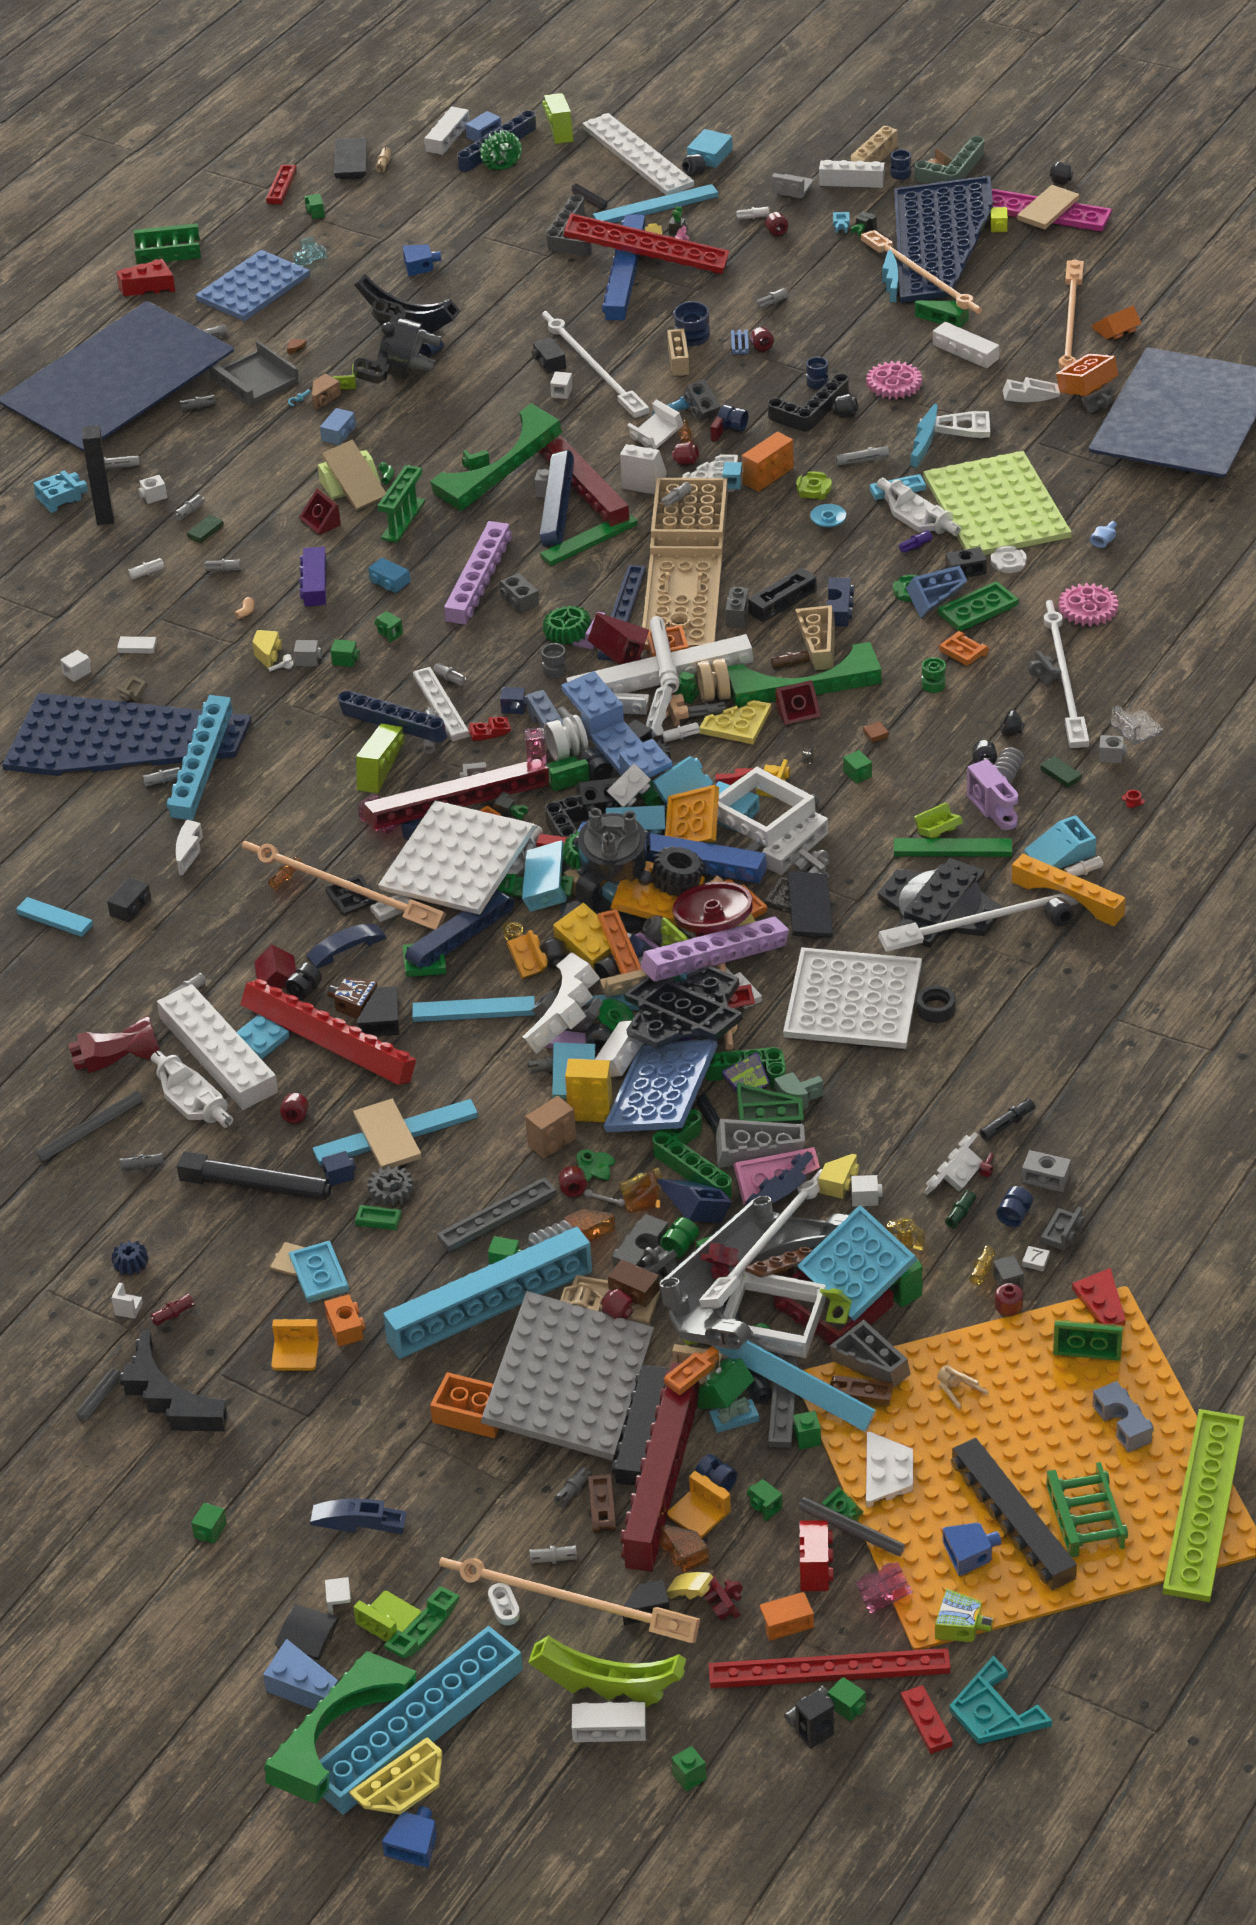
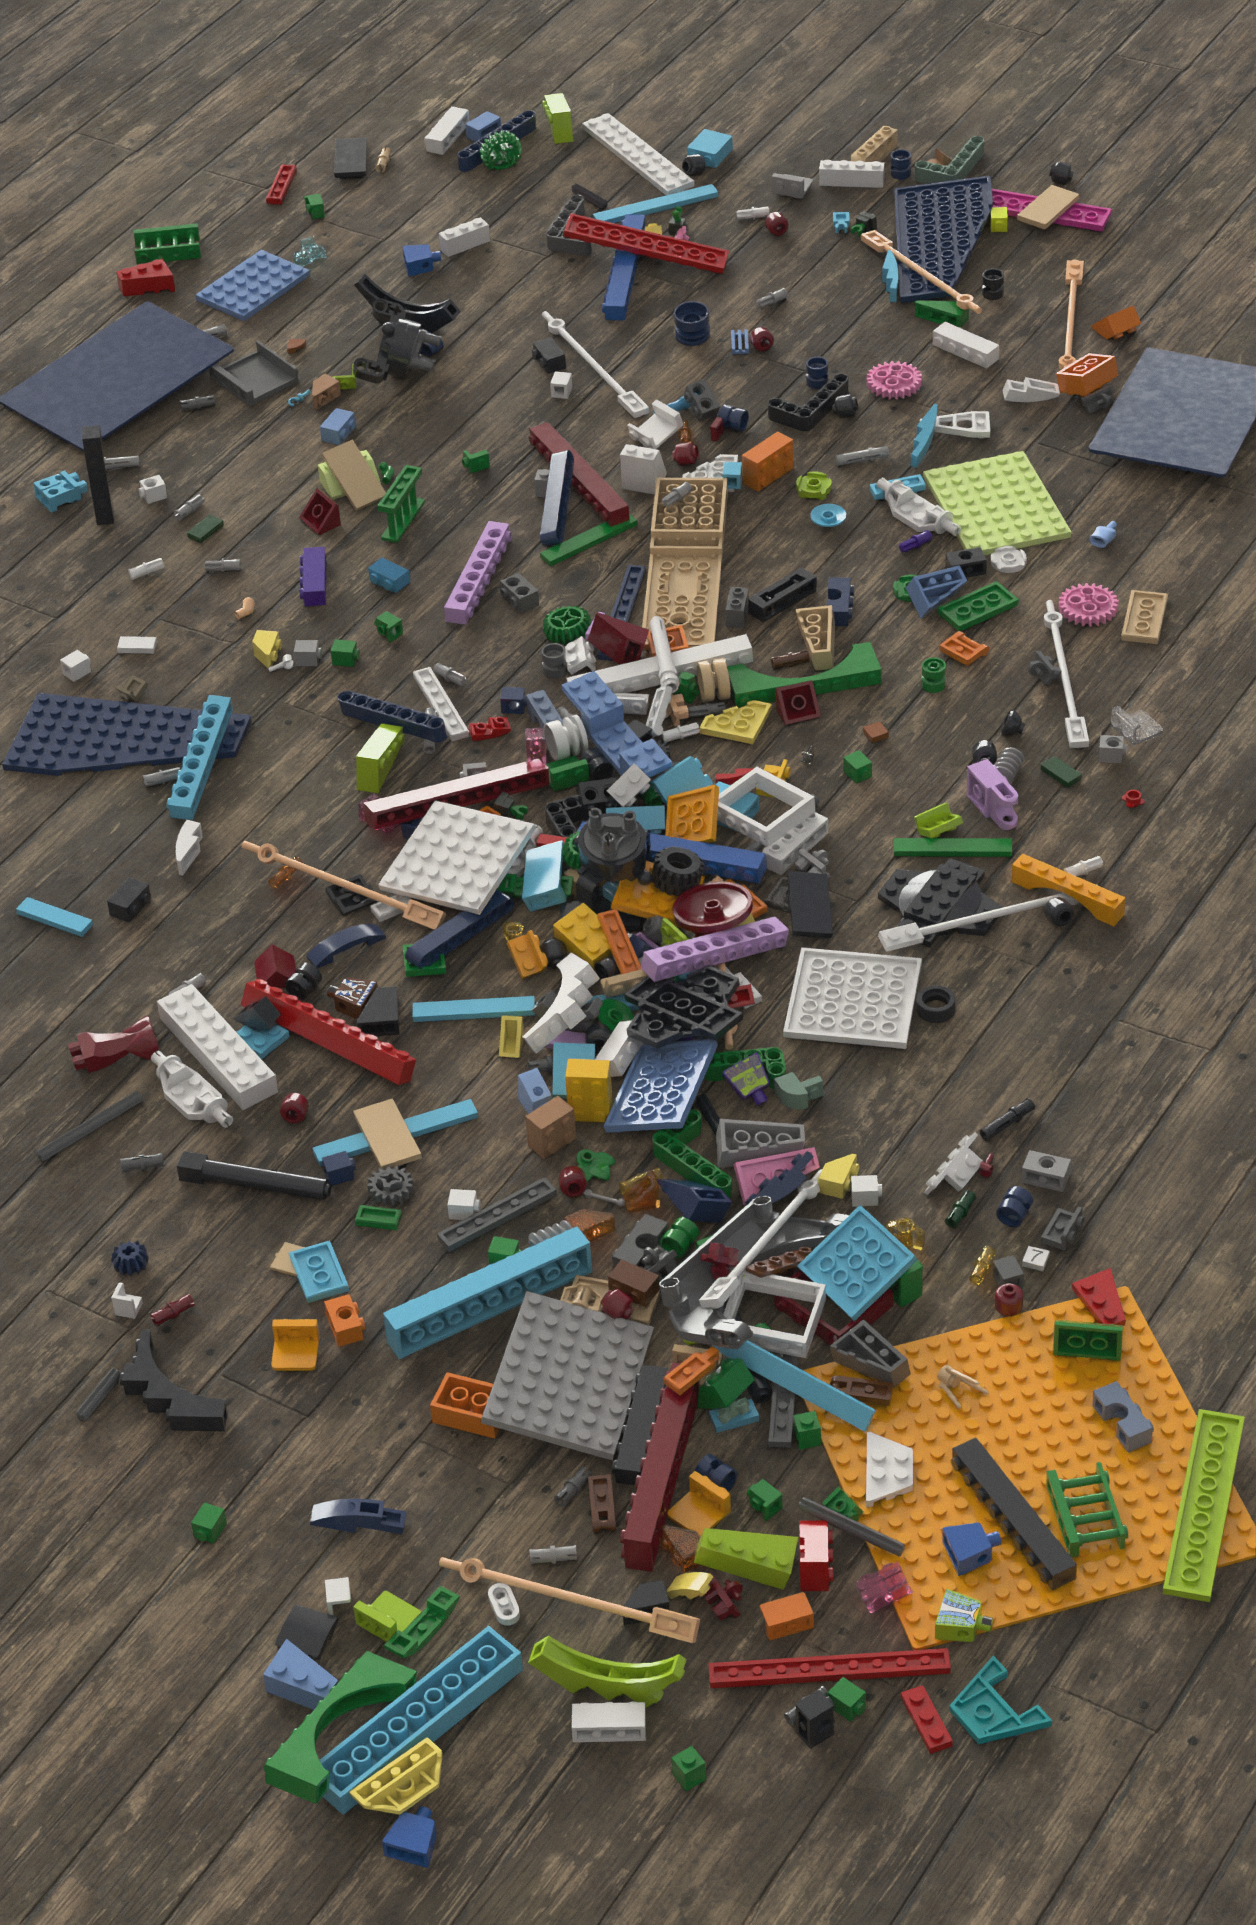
(258, 1015): none -> black slope
(462, 1204): none -> white brick
(464, 237): none -> white brick
(466, 487): green arch -> none
(511, 1036): none -> light yellow slope
(532, 1090): none -> light blue torso
(579, 655): none -> white bracket
(678, 352): tan brick -> none
(748, 1555): none -> lime wedge
(768, 1106): green wedge -> none
(837, 1299): lime bracket -> none
(993, 284): none -> black wheel
(1063, 844): medium azure slope -> none
(1144, 617): none -> tan tile

